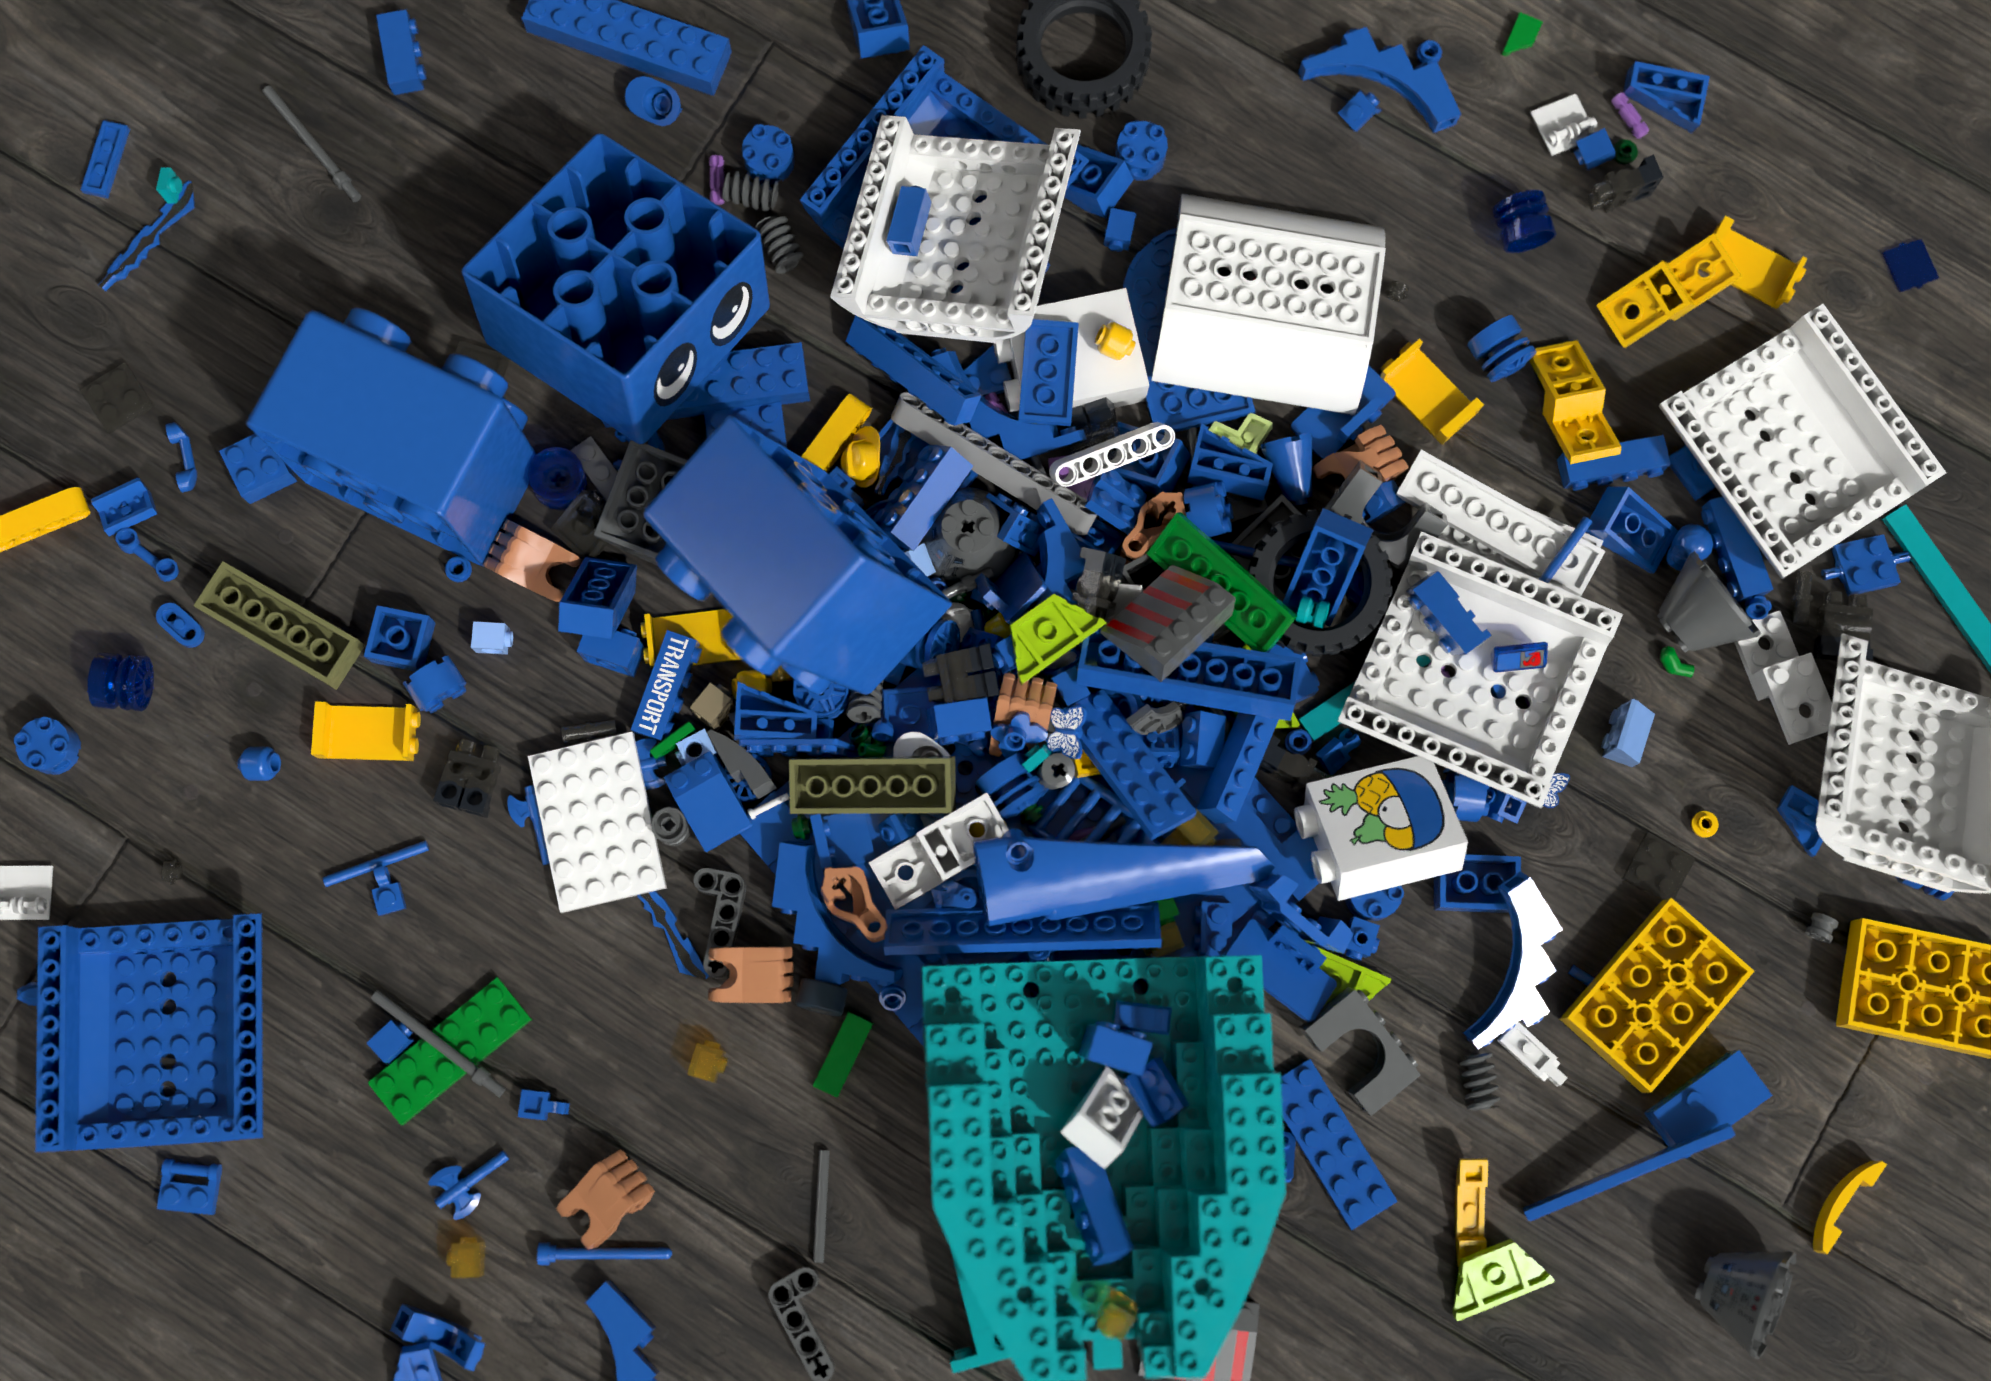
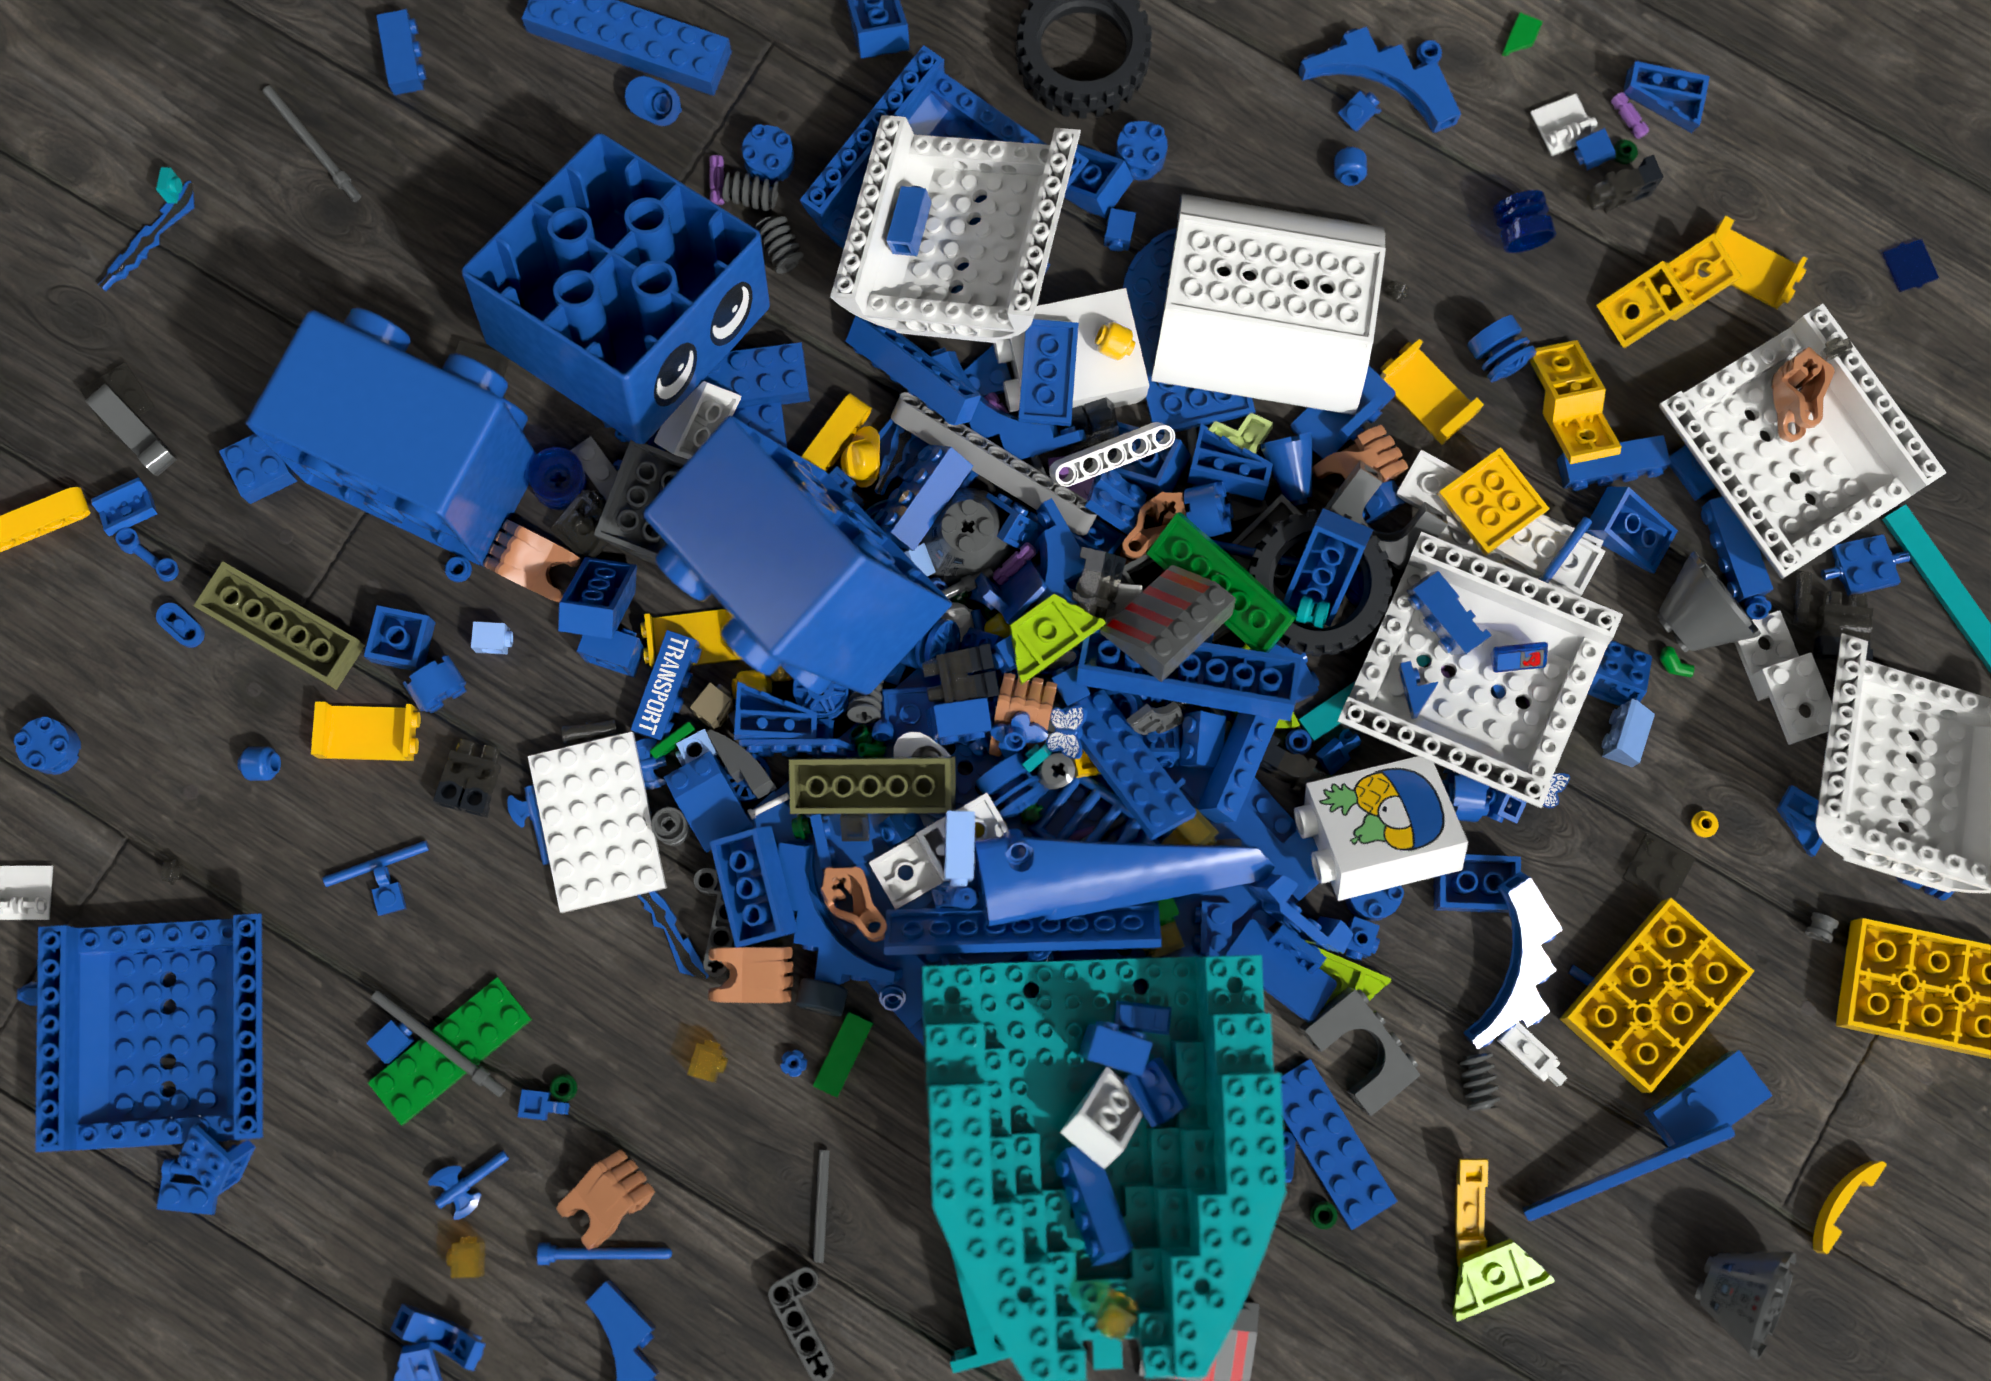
(105, 159): blue tile -> none
(120, 681): clear blue wheel -> none
(131, 430): none -> dark grey beam
(185, 479): blue bar -> none
(211, 1163): none -> blue bracket
(555, 1088): none -> dark green plate
(696, 419): none -> white slope
(753, 886): none -> blue brick
(788, 1057): none -> blue plate
(855, 827): none -> clear smoke plate
(959, 847): none -> light blue brick
(1014, 563): none -> medium lavender axle
(1331, 1219): none -> dark green plate
(1350, 166): none -> blue head
(1415, 695): none -> blue slope
(1493, 501): none -> yellow plate
(1621, 675): none -> blue bracket
(1686, 540): blue hair -> none
(1811, 375): none -> nougat piece
(1836, 348): none -> clear smoke plate

